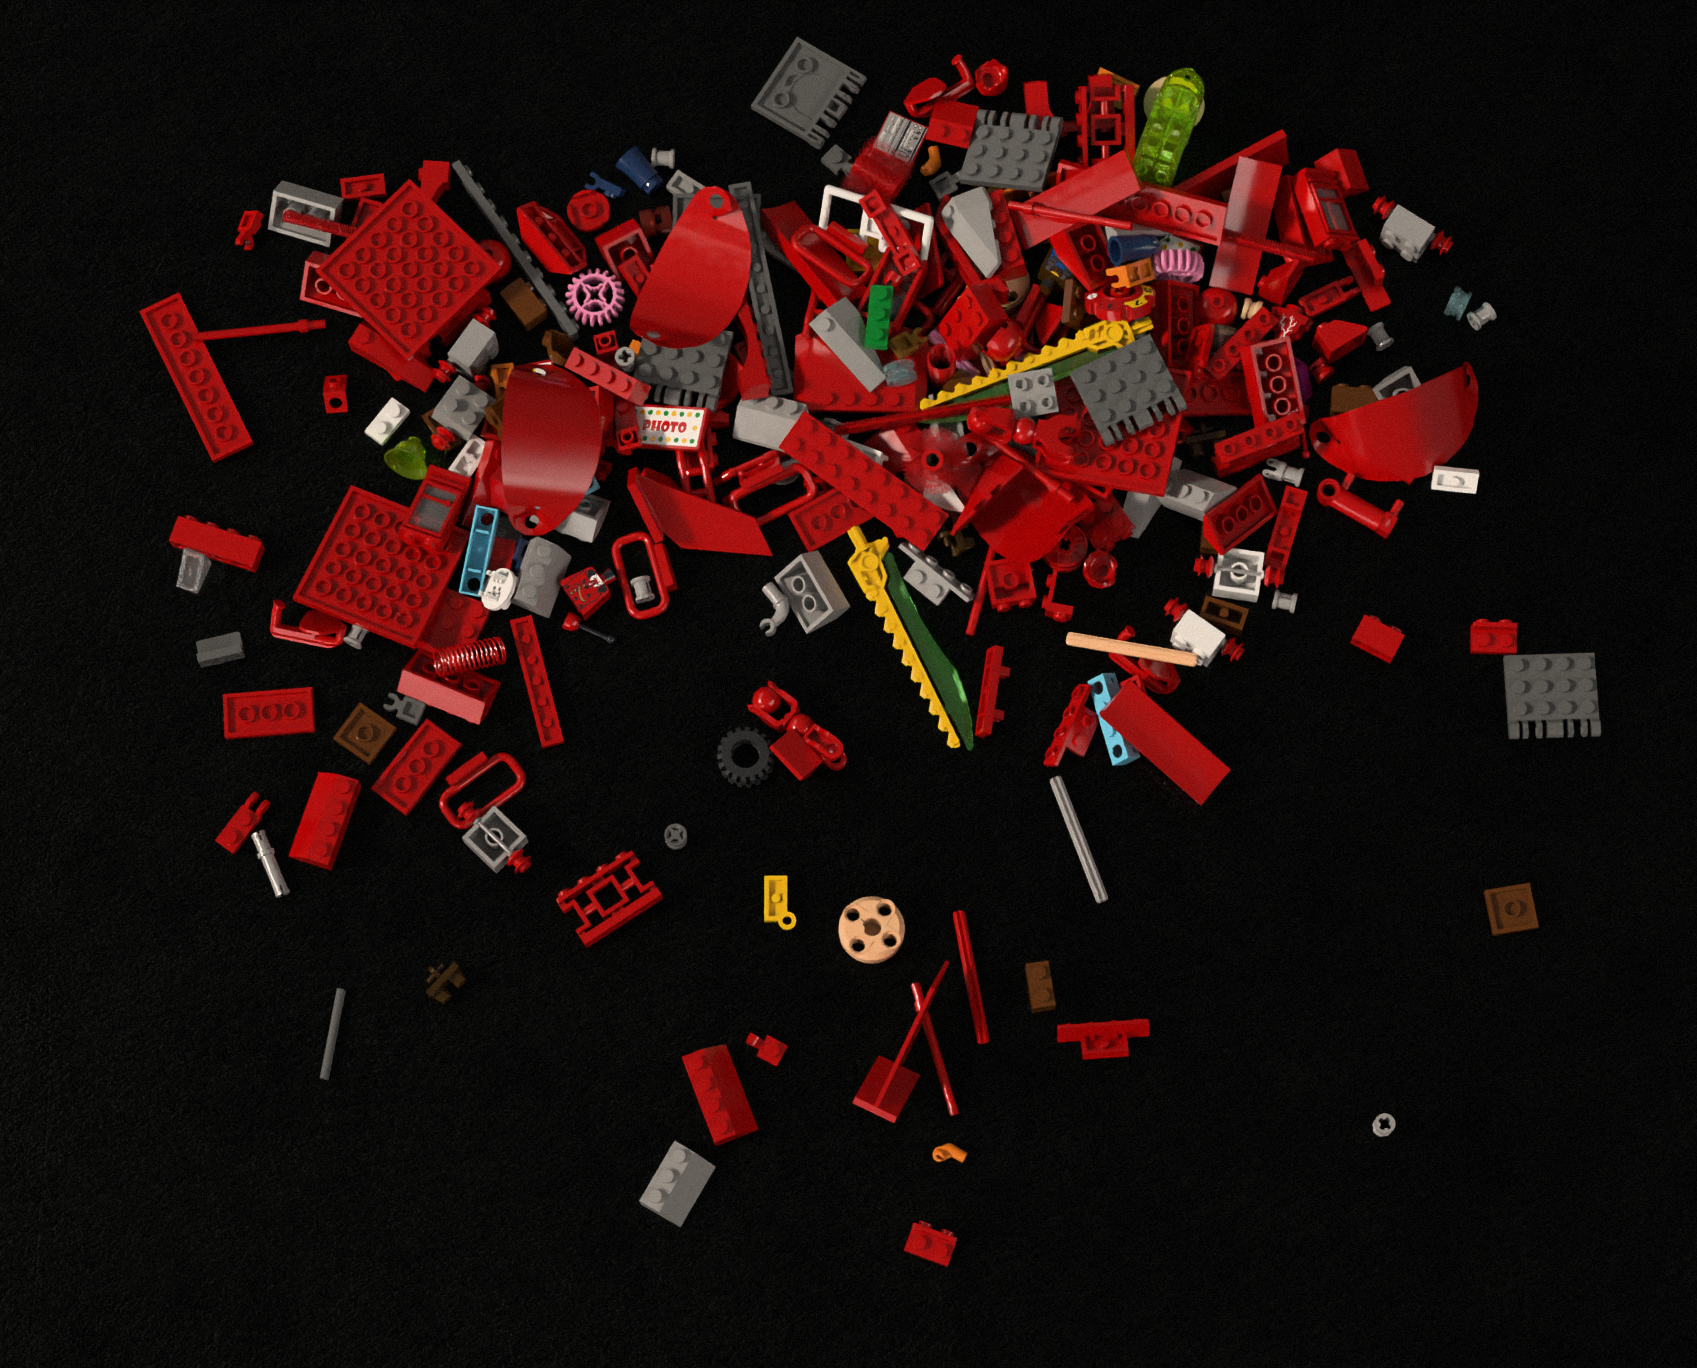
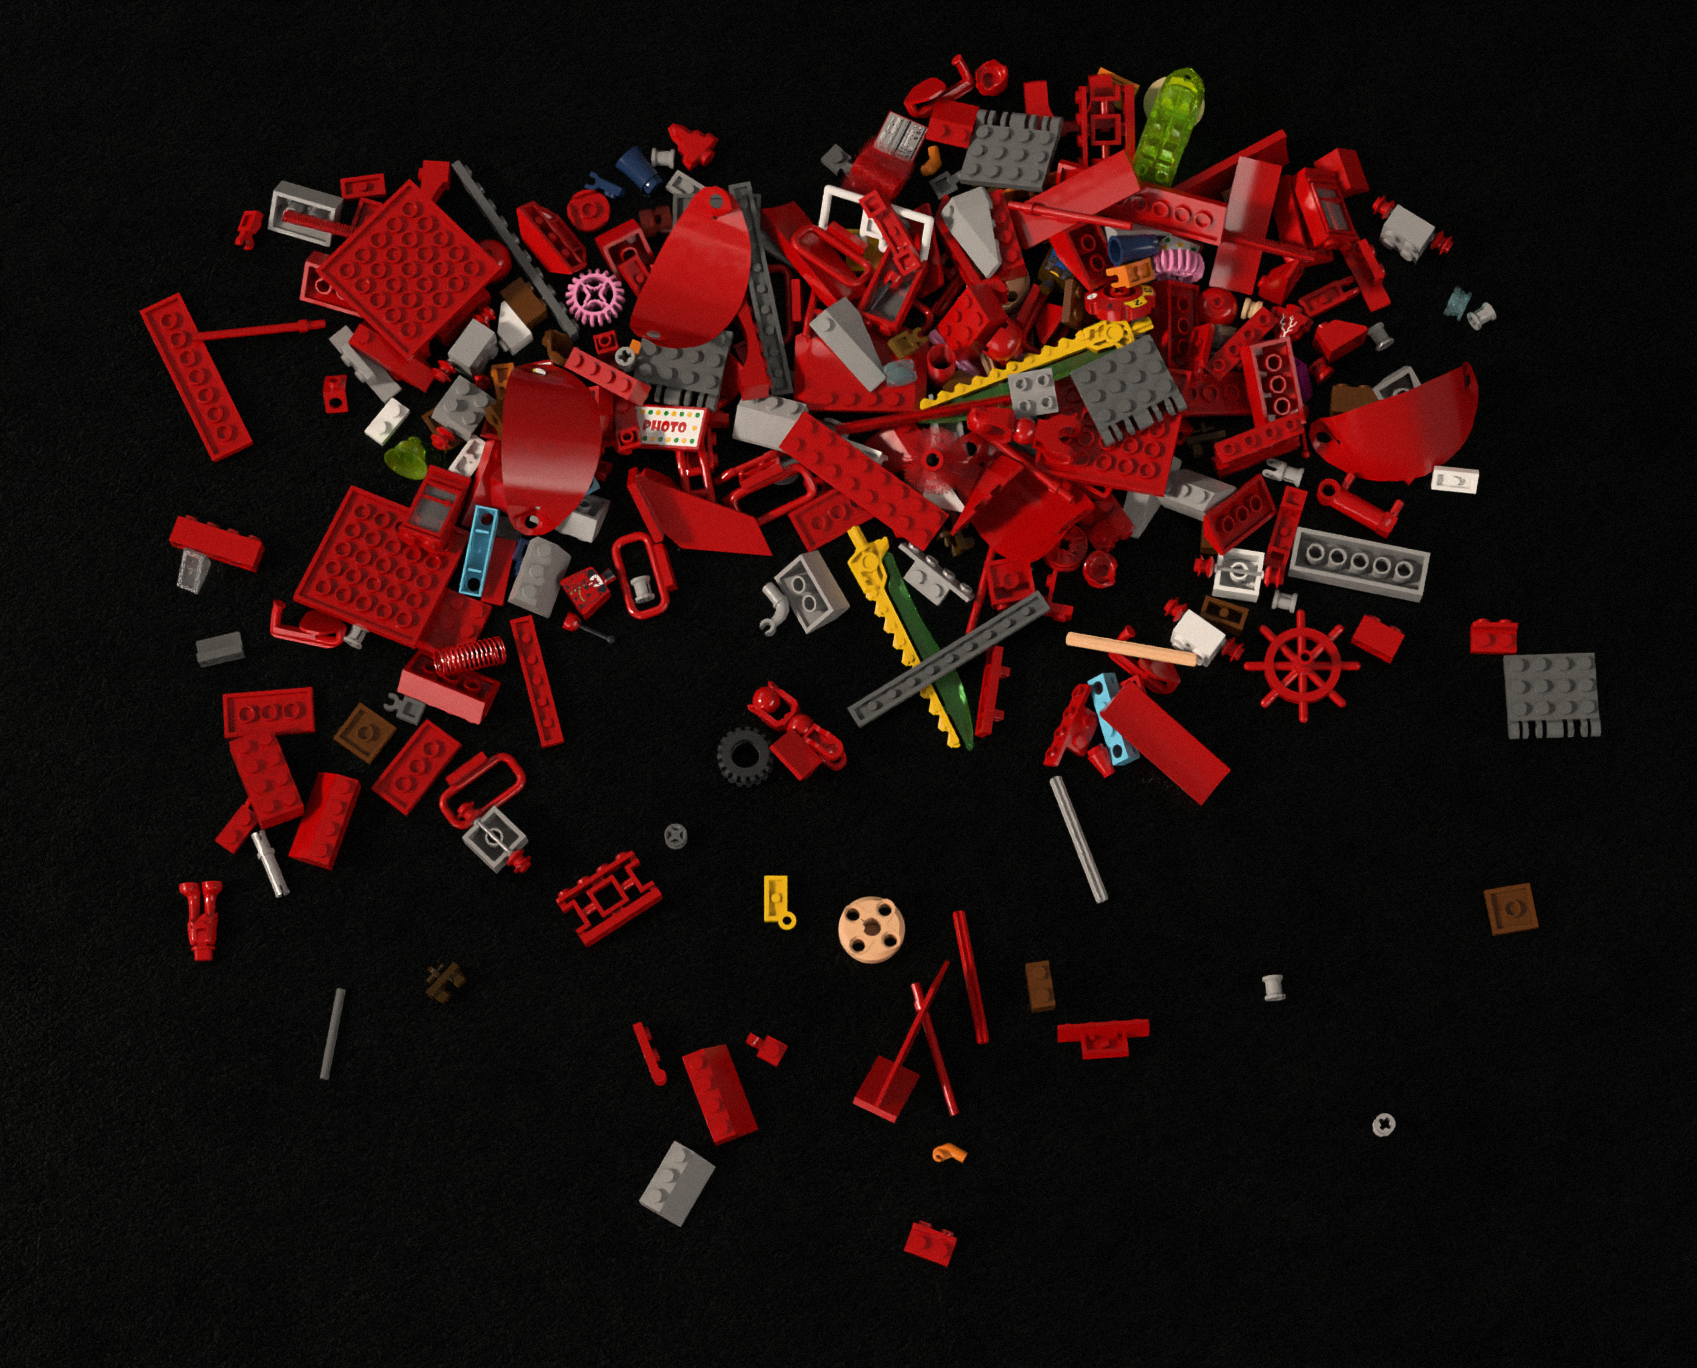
(203, 928): none -> red piece
(266, 778): none -> red brick
(366, 370): none -> light grey bracket
(499, 589): white plate -> none
(512, 331): none -> white slope
(651, 1055): none -> red plate
(693, 145): none -> red rock
(793, 301): none -> red bar
(805, 90): dark grey hinge -> none
(879, 317): green plate -> none
(948, 659): none -> dark grey plate
(1101, 760): none -> red cone
(1273, 987): none -> light grey bush
(1302, 666): none -> red piece
(1358, 564): none -> light grey brick

